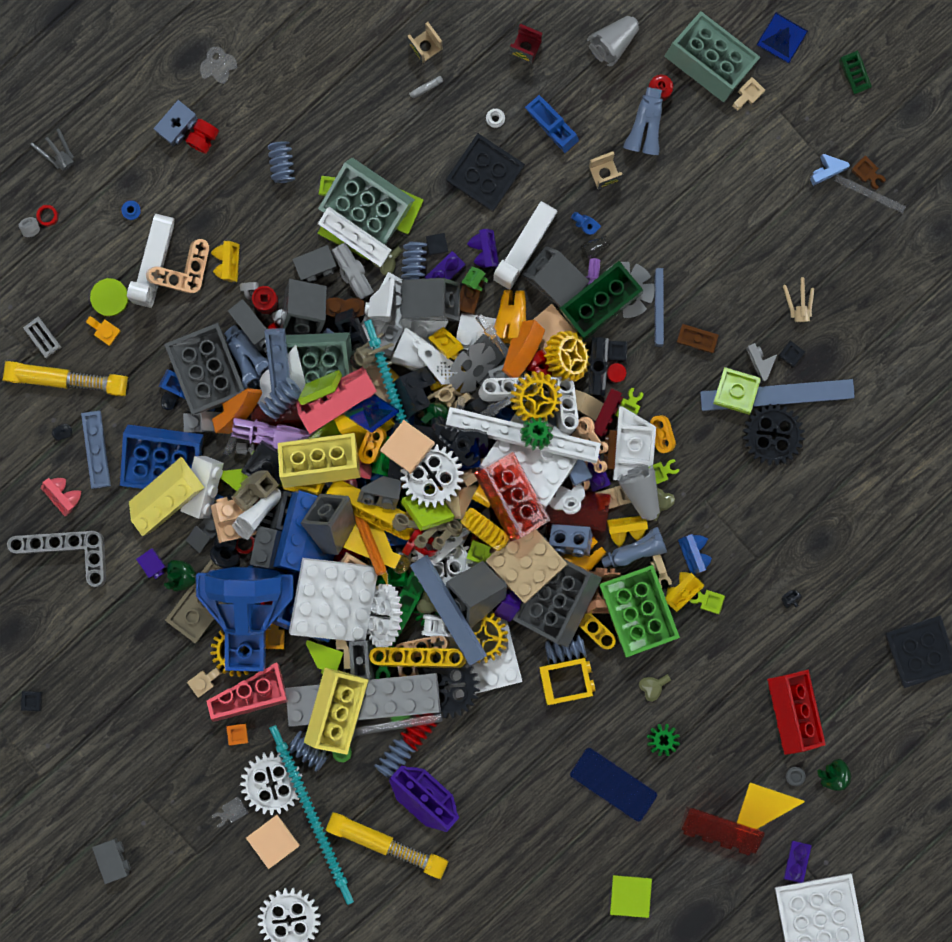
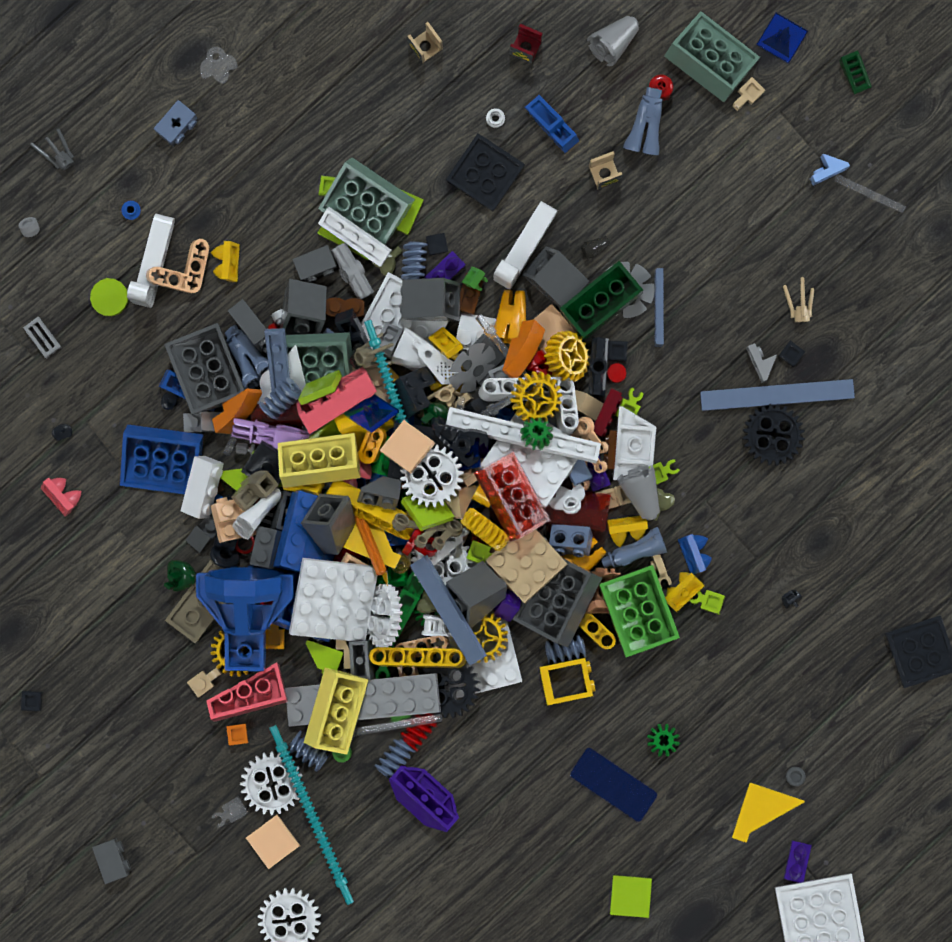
(53, 221): red piece -> none
(62, 378): yellow piece -> none
(65, 545): light grey beam -> none
(96, 449): sand blue tile -> none
(105, 331): light orange plate -> none
(152, 564): dark purple brick -> none
(164, 497): light yellow slope -> none
(202, 136): red wheel -> none
(250, 286): light grey tile -> none
(265, 300): red wheel -> none
(280, 162): sand blue piece -> none
(382, 302): white slope -> none
(382, 843): yellow piece -> none
(426, 87): light grey piece -> none
(486, 241): dark purple tile -> none
(583, 221): blue piece -> none
(594, 268): medium lavender axle -> none
(653, 687): olive rock -> none
(663, 434): light orange plate -> none
(697, 338): reddish brown plate -> none
(721, 830): clear red slope -> none
(737, 391): lime tile -> none
(796, 712): red slope -> none
(836, 776): dark green piece -> none
(865, 170): reddish brown plate -> none

